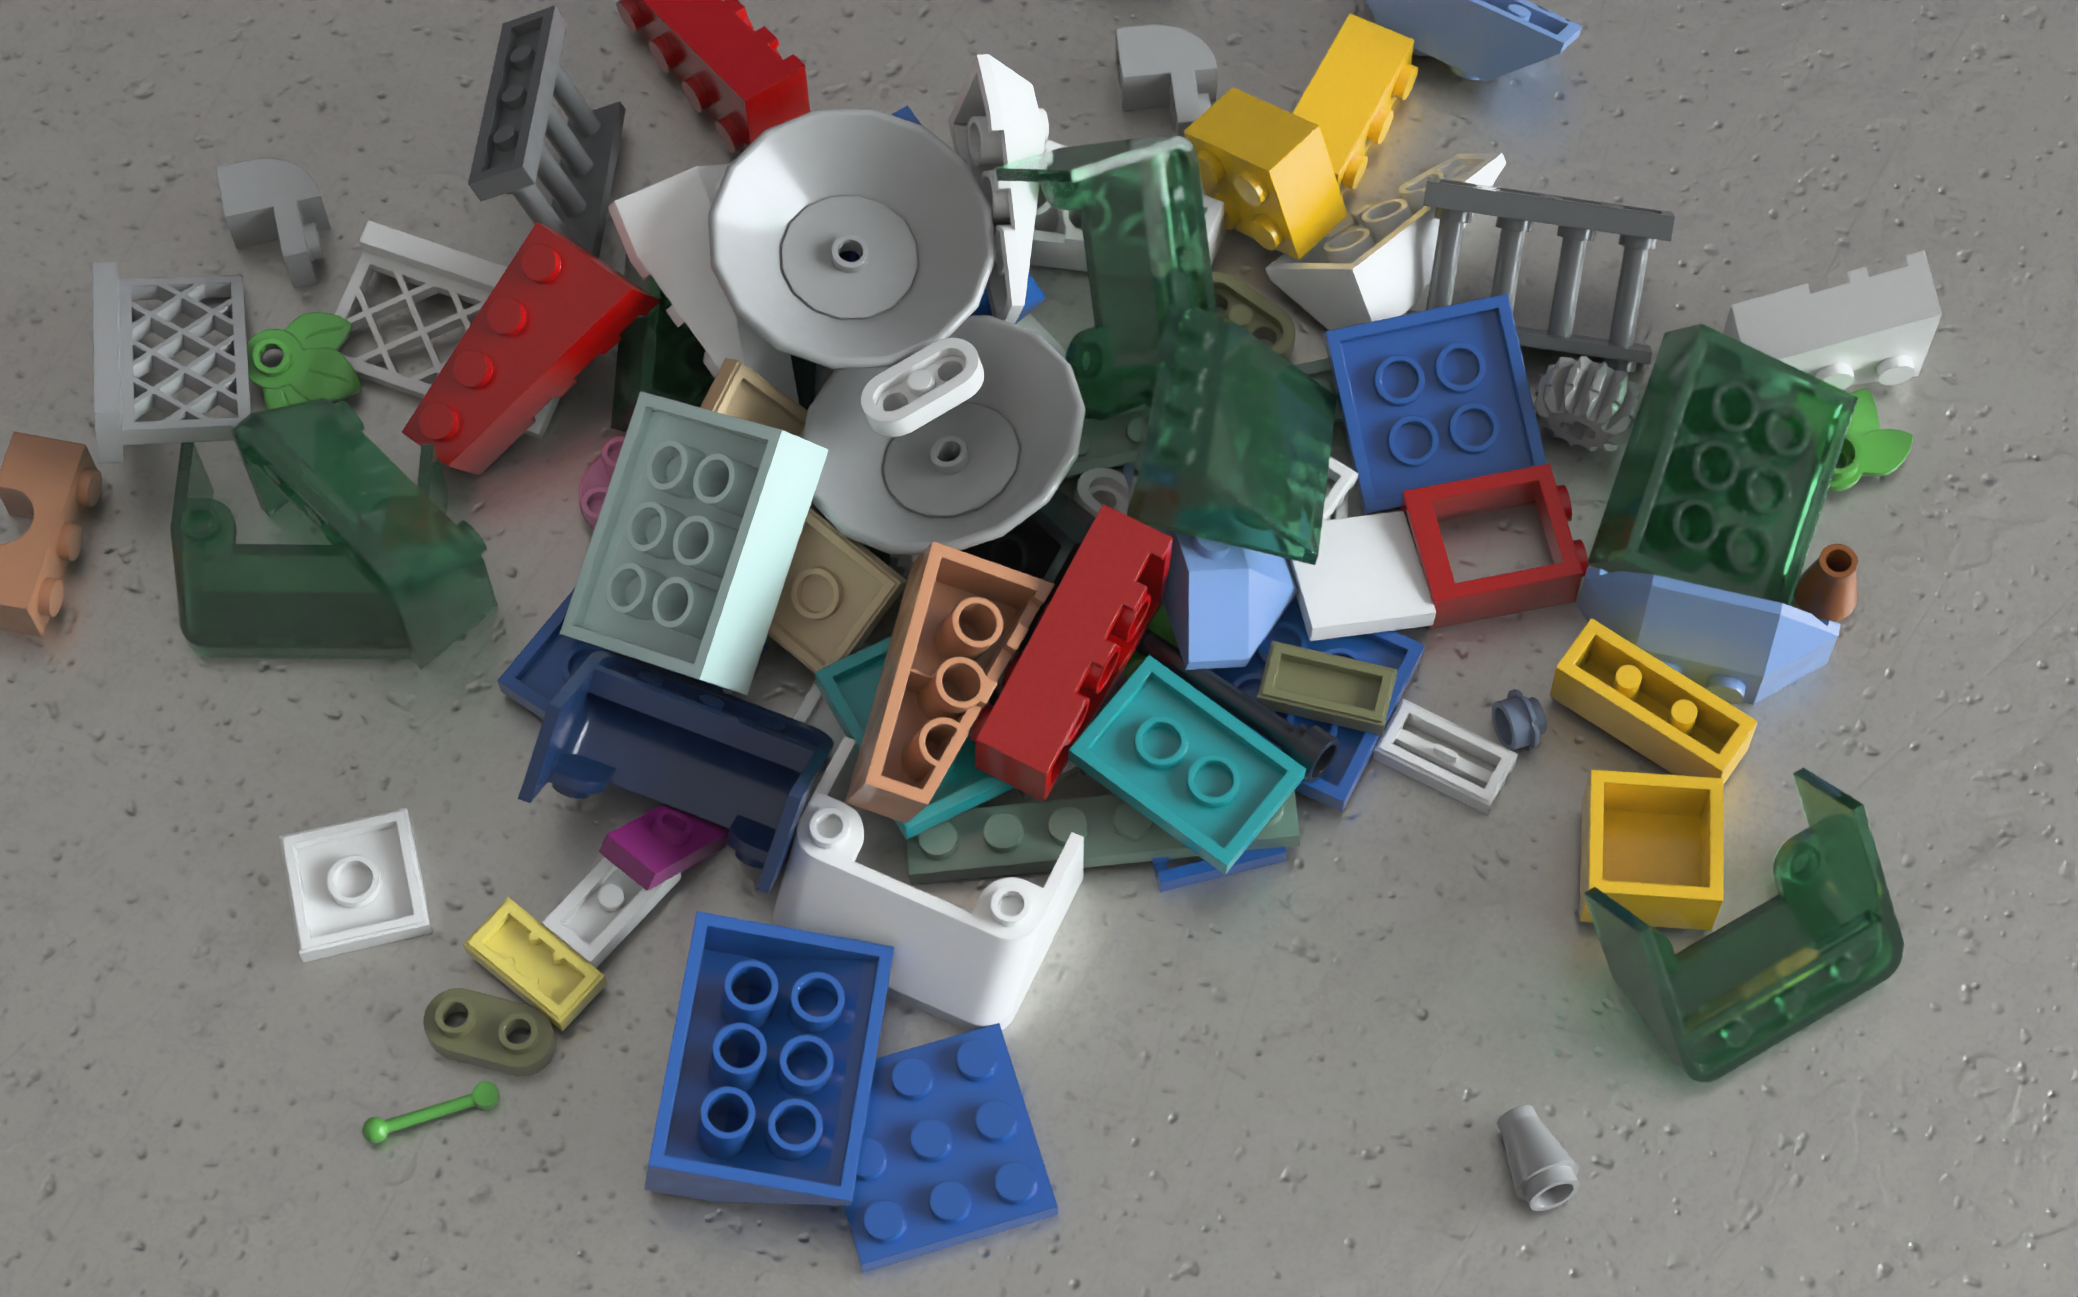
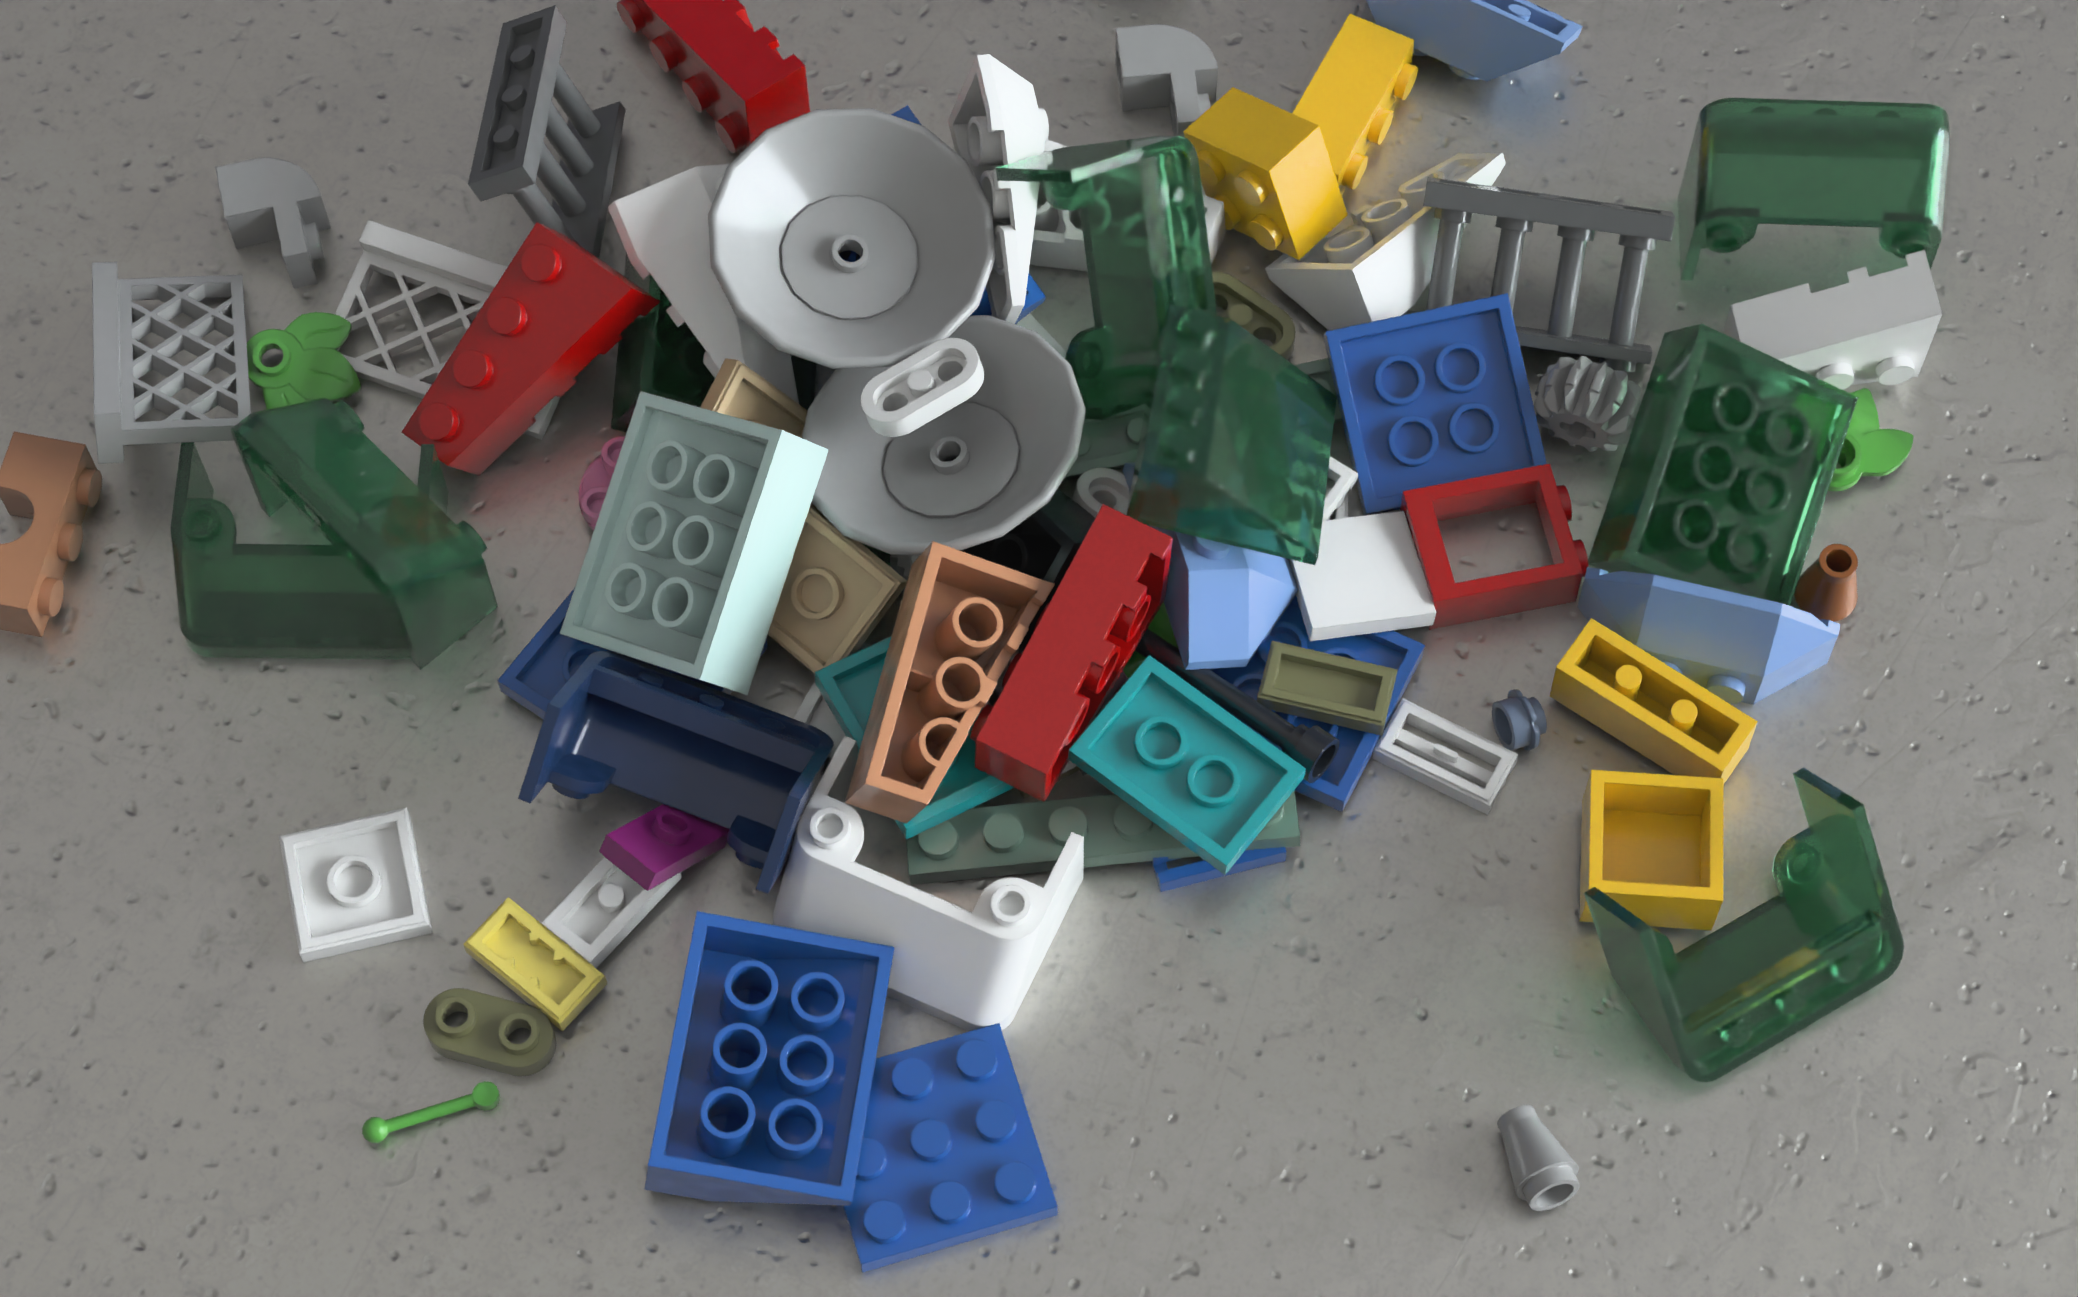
(1814, 168): none -> clear green windscreen

